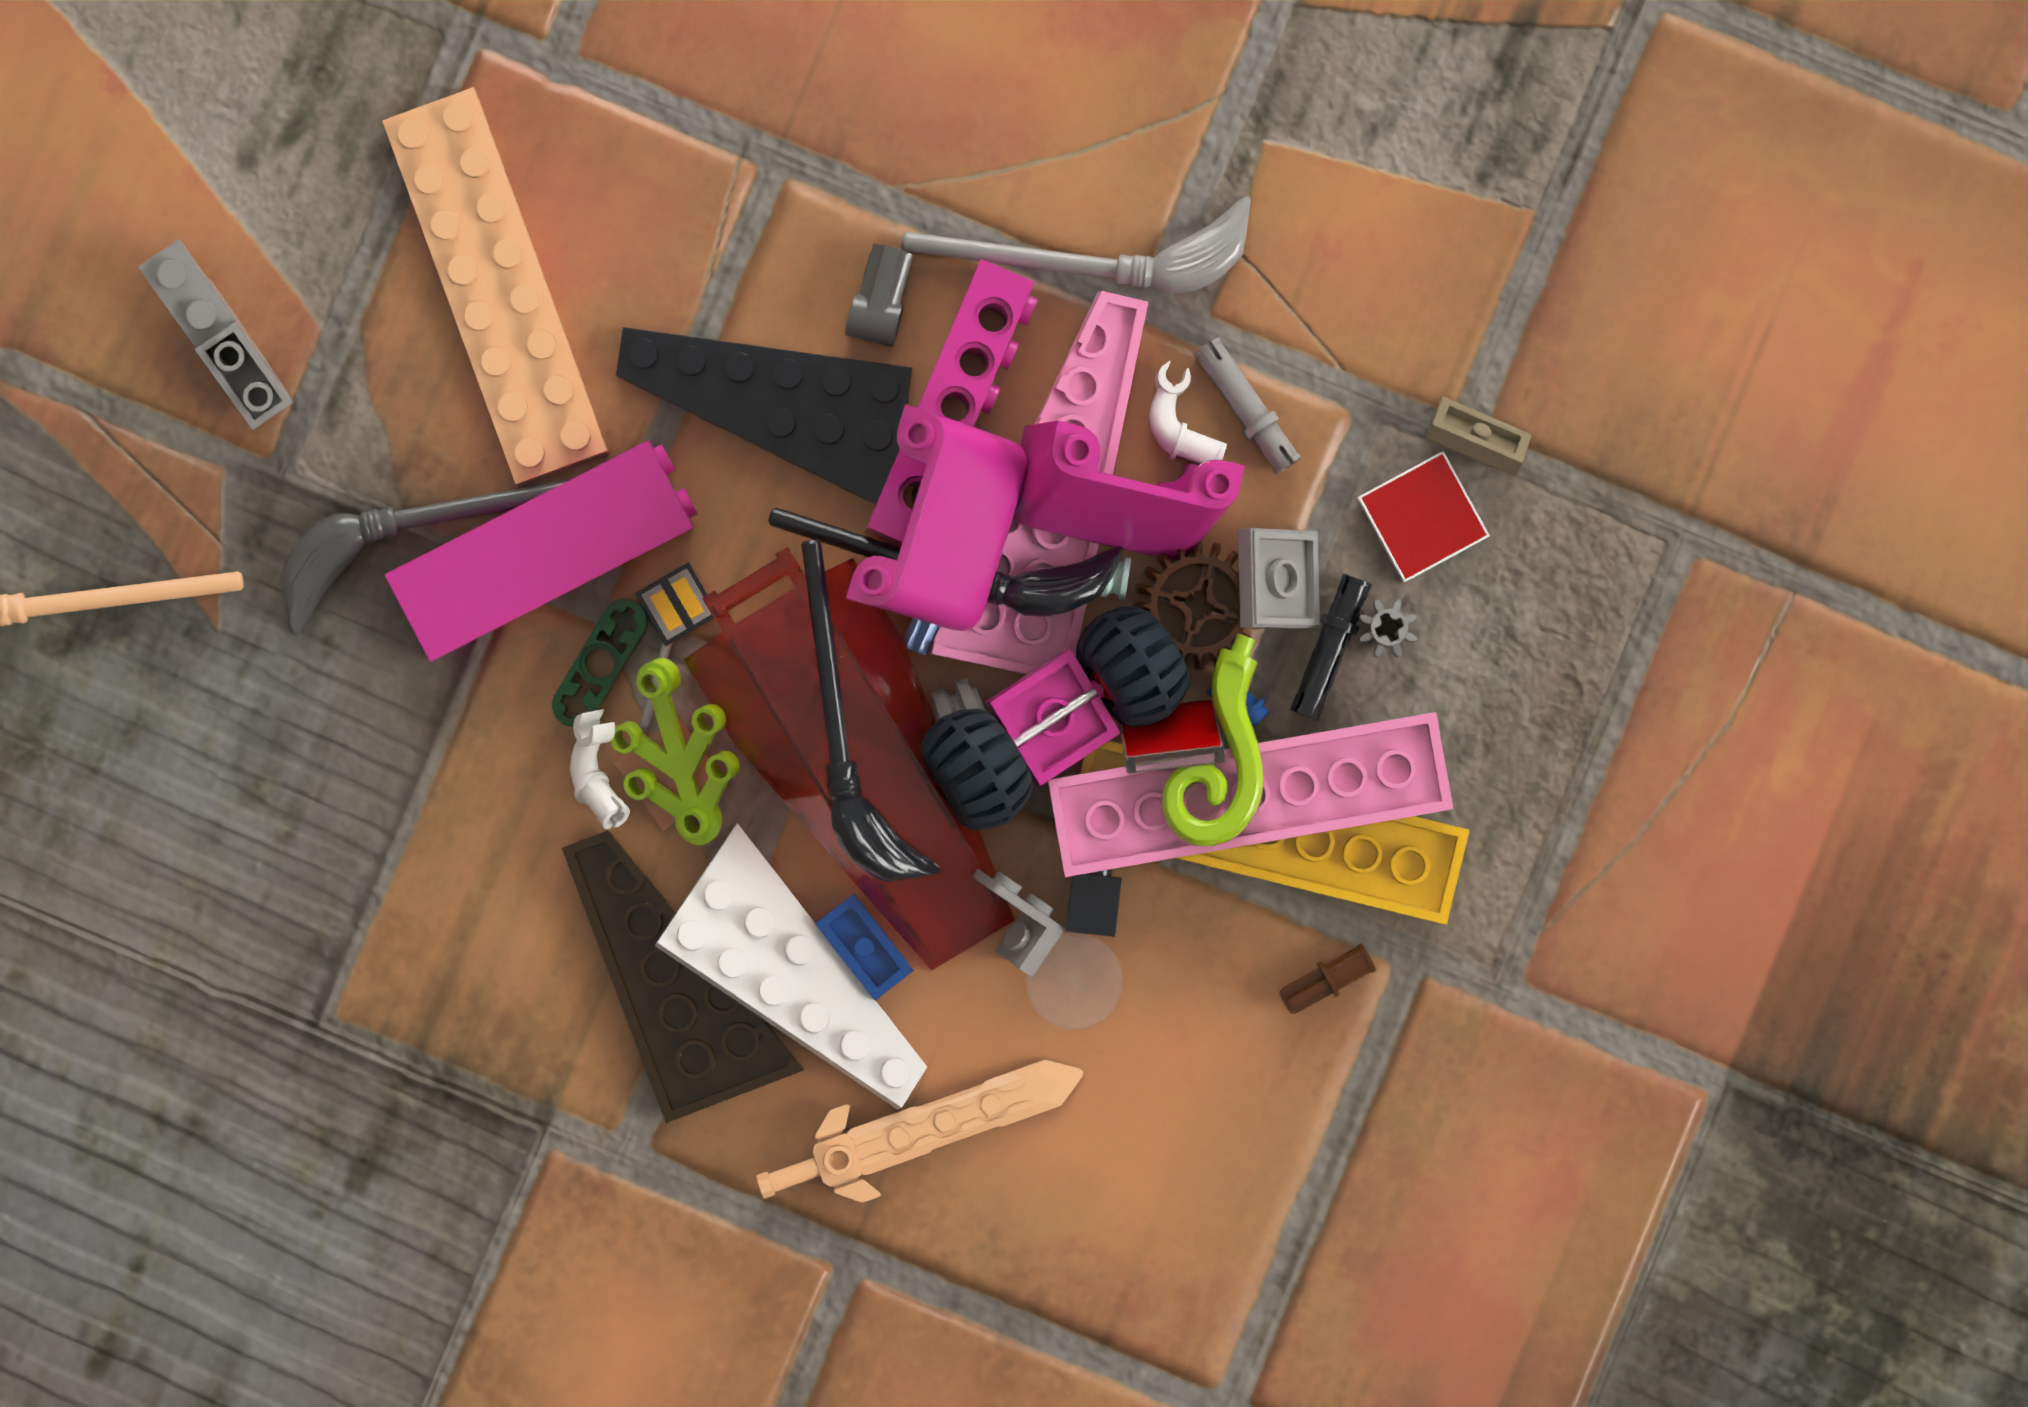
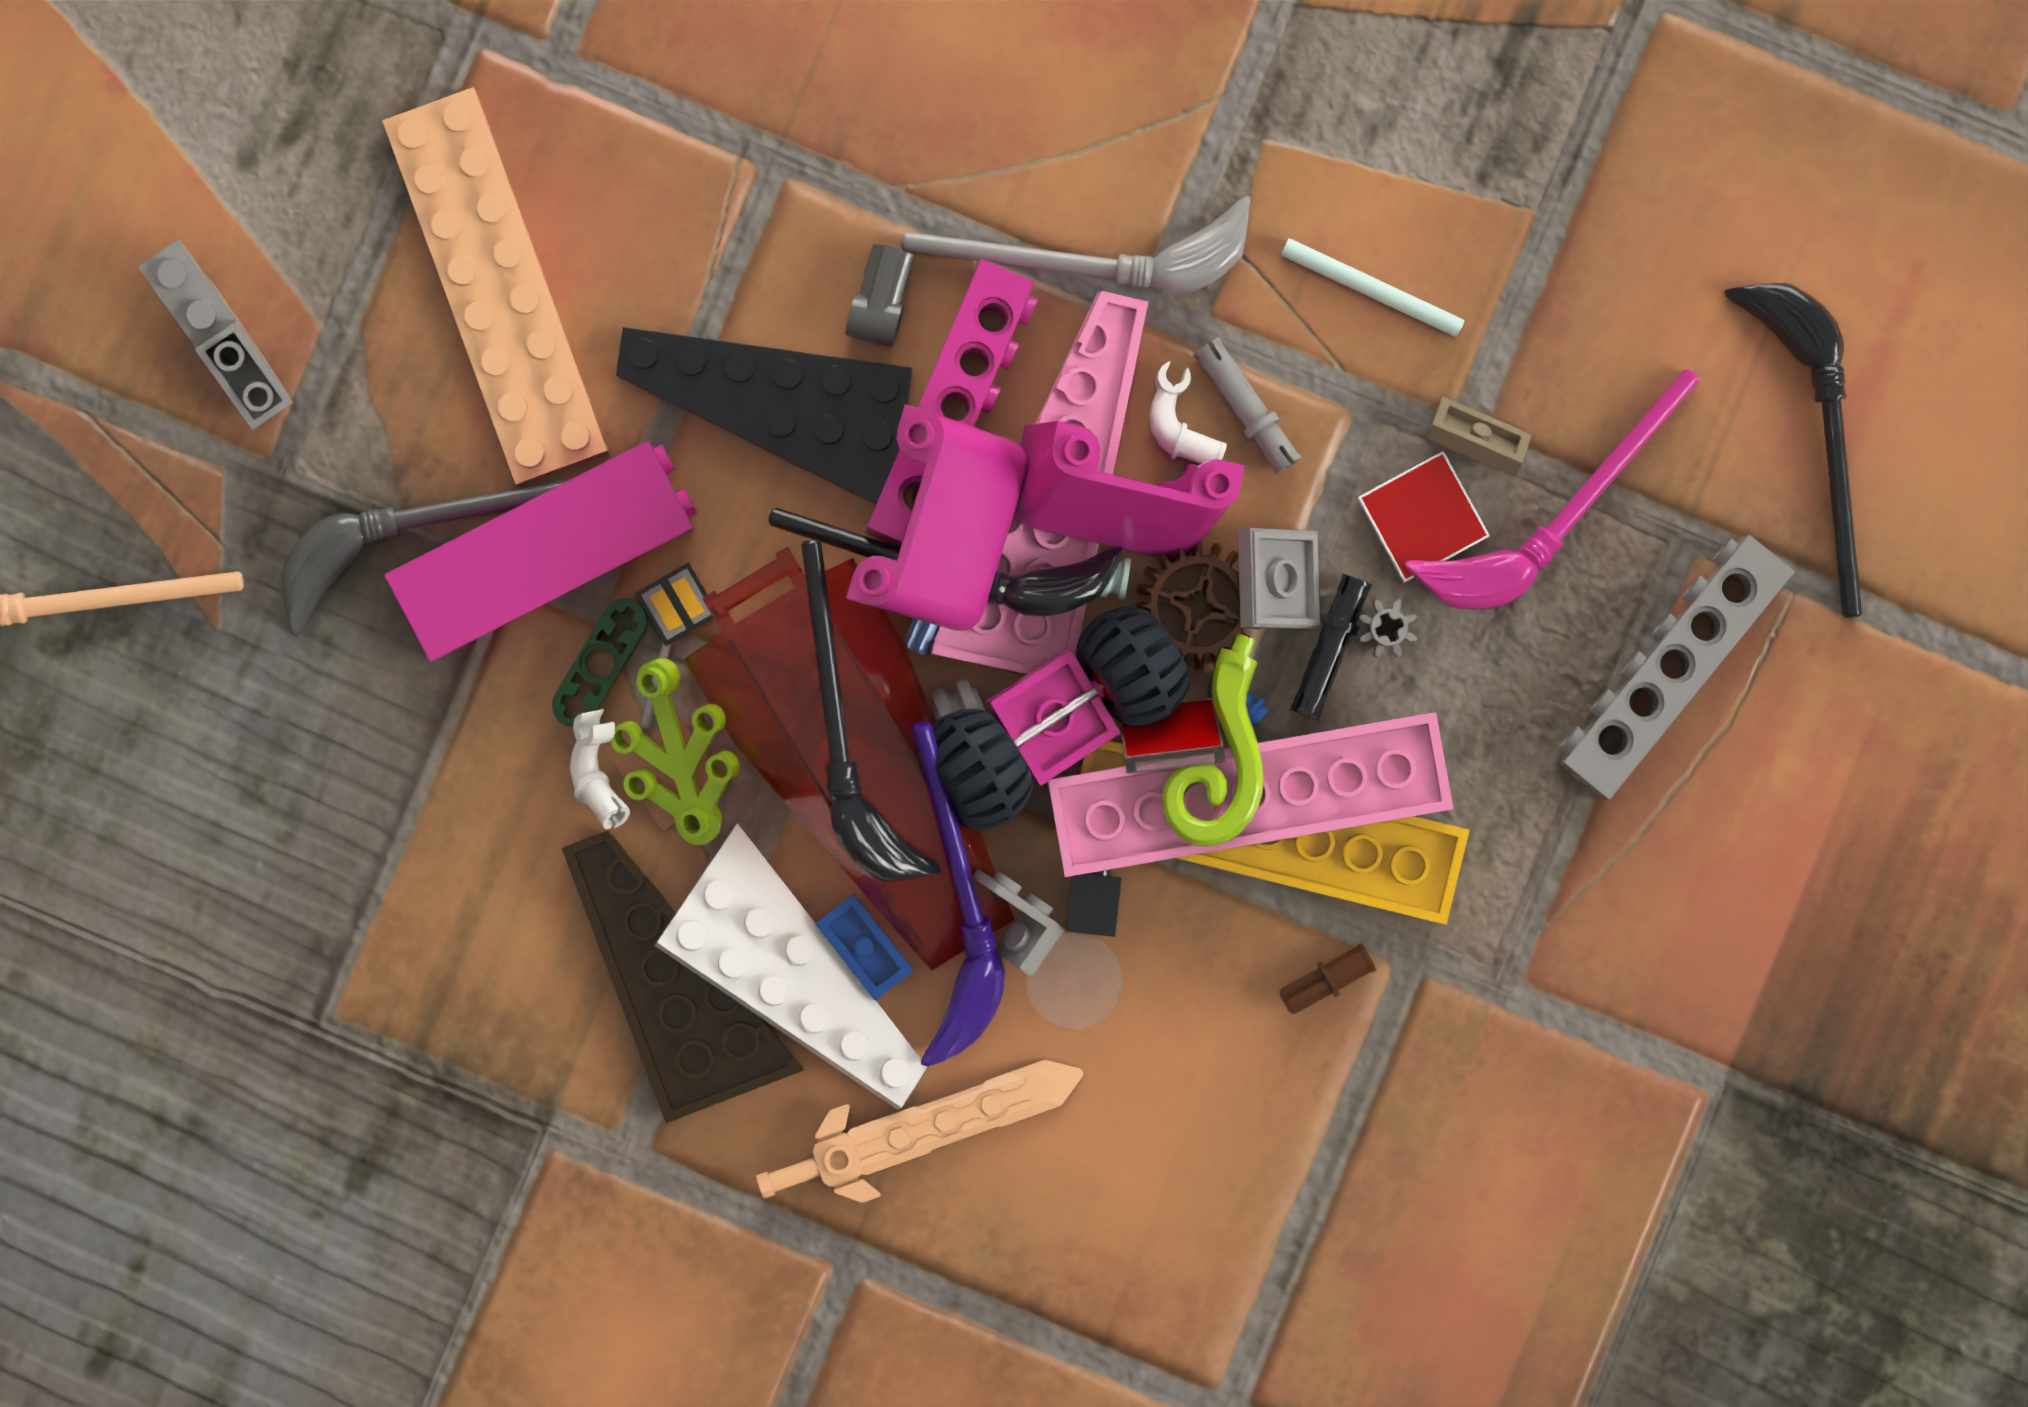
(982, 974): none -> dark purple piece
(1372, 287): none -> light aqua bar
(1508, 574): none -> dark pink piece
(1762, 579): none -> light grey brick
(1818, 343): none -> black piece

